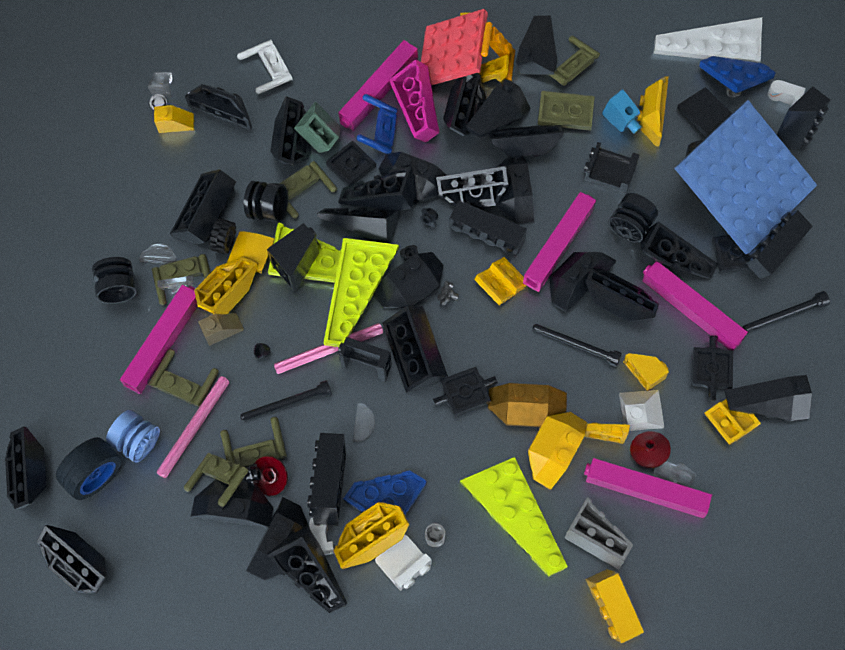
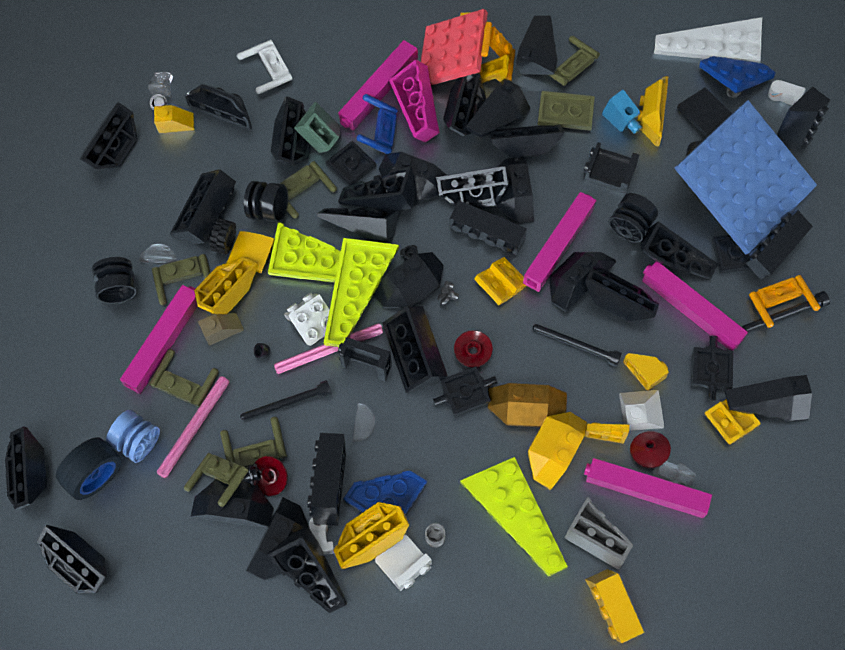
(111, 140): none -> black wedge
(175, 283): clear tile -> none
(294, 255): black slope -> none
(309, 317): none -> white bracket
(429, 216): black plate -> none
(473, 340): none -> dark red dish
(780, 293): none -> light orange plate

